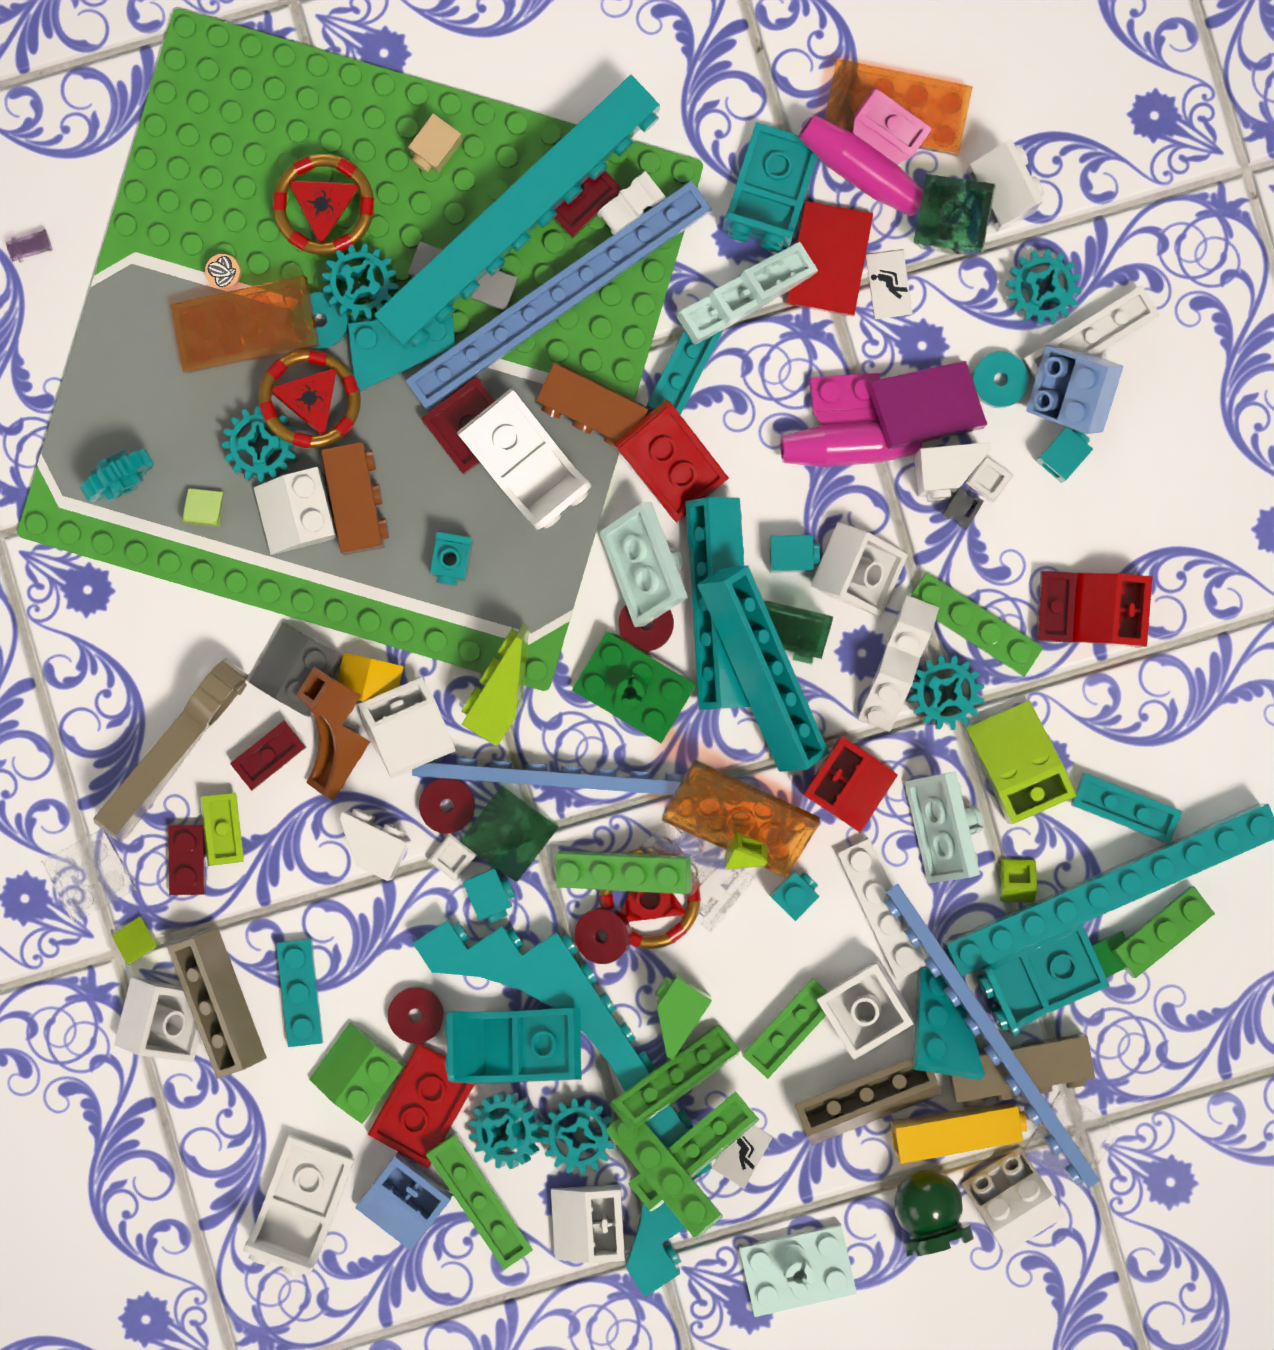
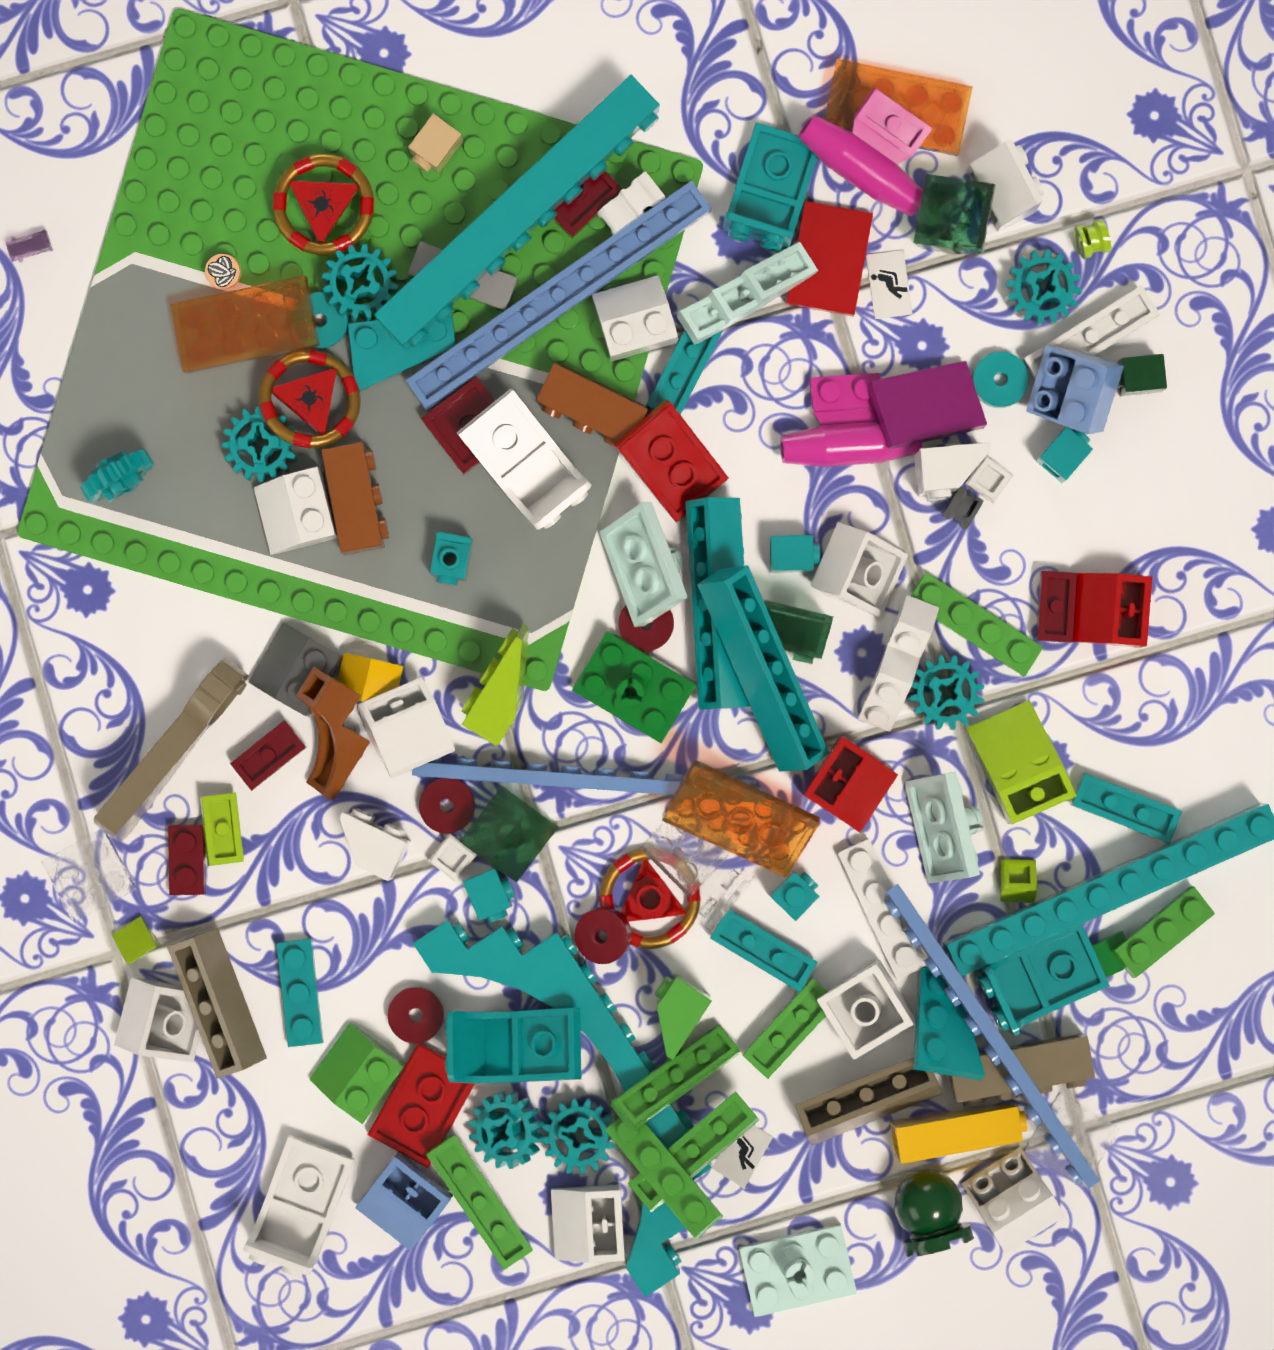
(203, 507): lime slope -> none
(623, 872): bright green plate -> none
(635, 318): none -> white slope
(745, 852): lime slope -> none
(764, 950): none -> teal plate
(1092, 238): none -> lime wheel
(1142, 375): none -> dark green brick

